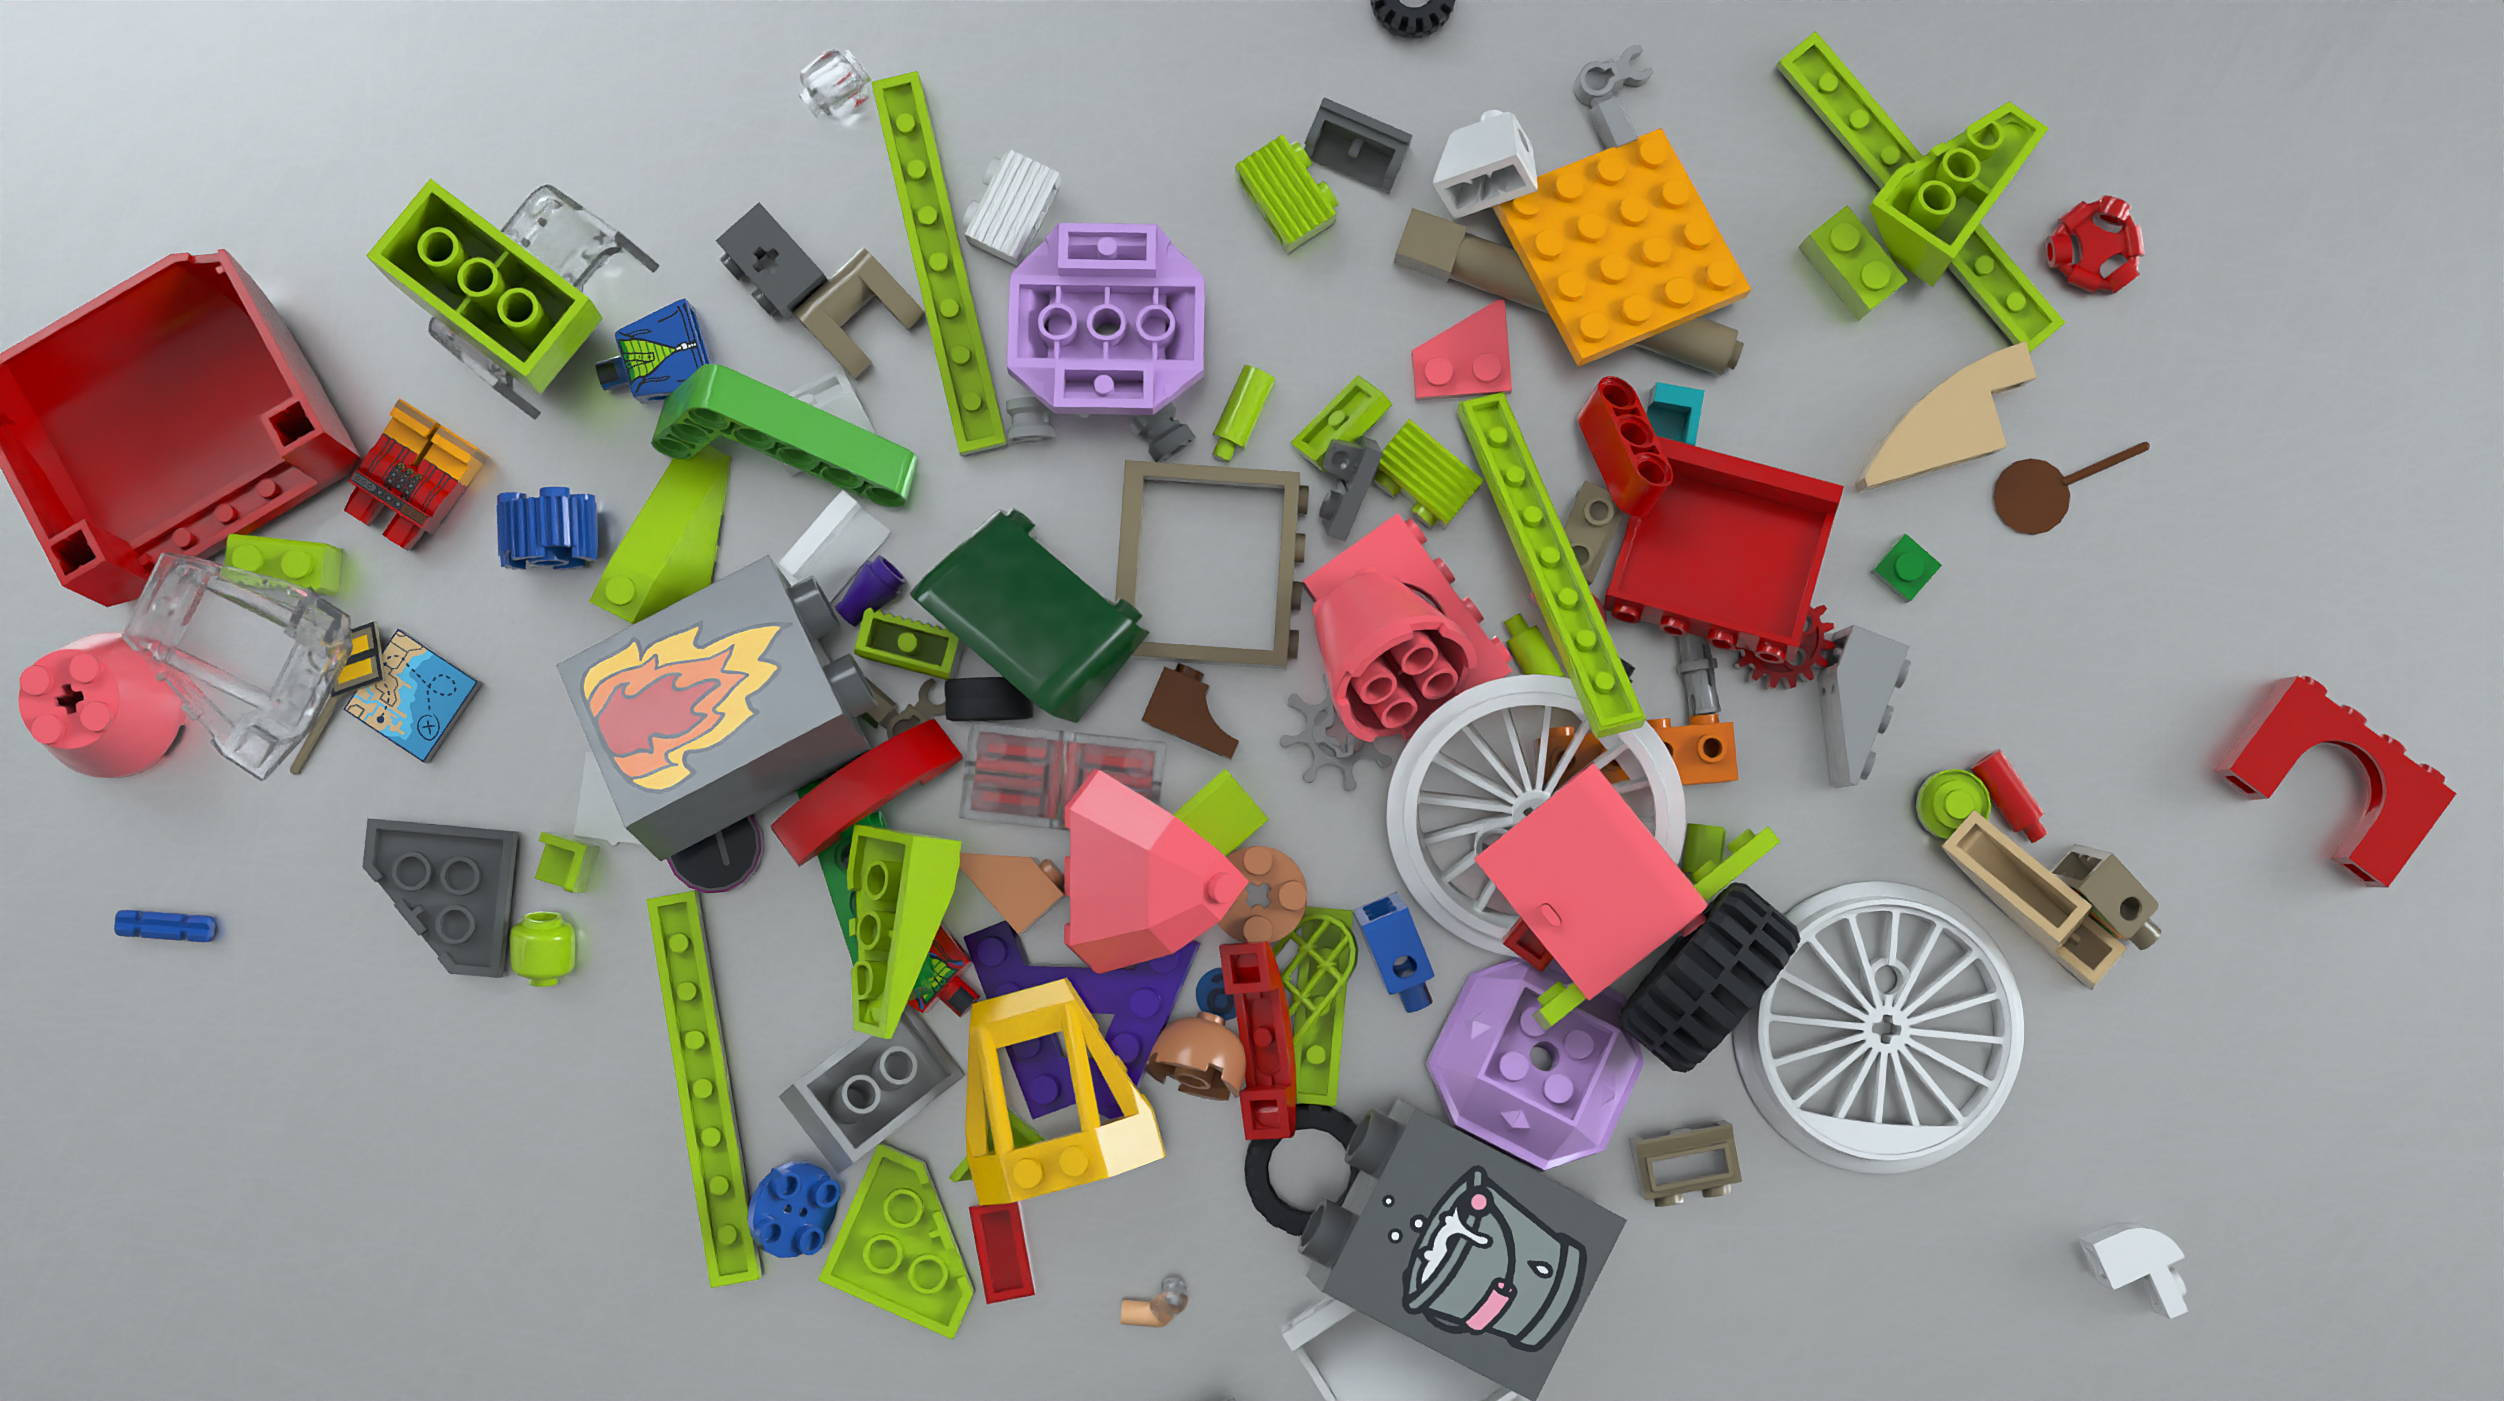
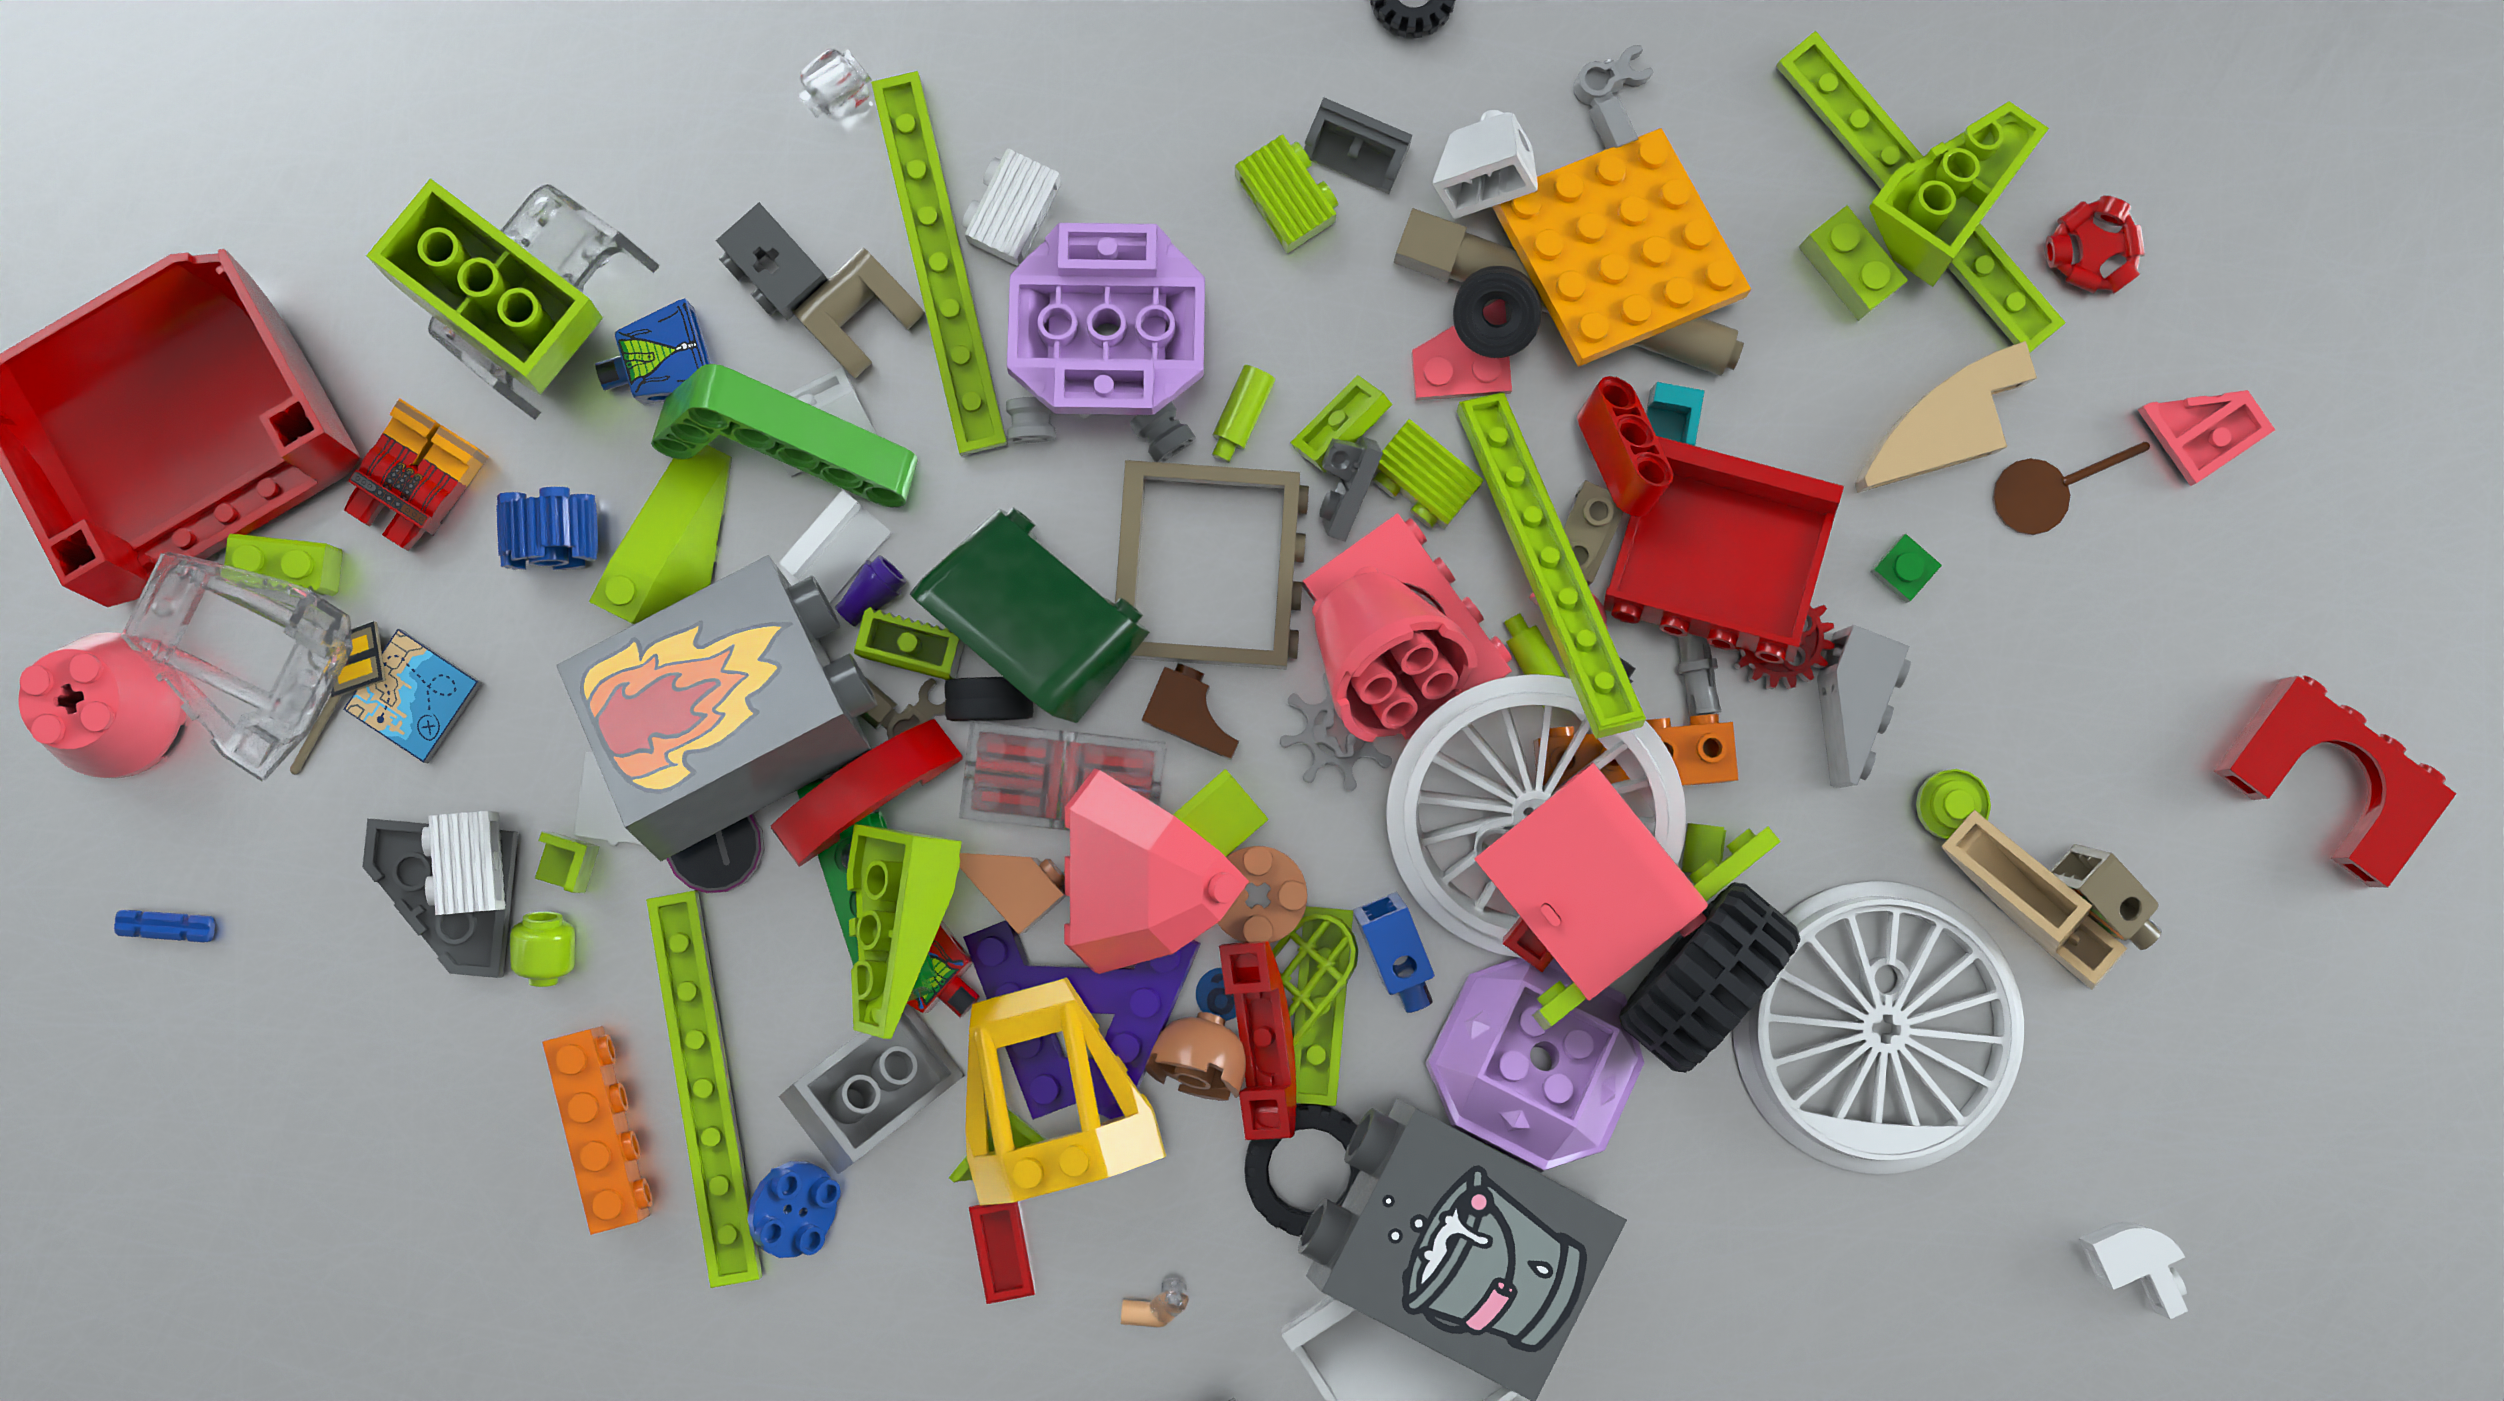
(464, 862): none -> white brick
(597, 1129): none -> orange brick
(900, 1246): lime plate -> none
(1492, 339): none -> black tyre
(1686, 1163): dark tan window -> none
(2010, 795): red cylinder -> none
(2206, 430): none -> coral wing

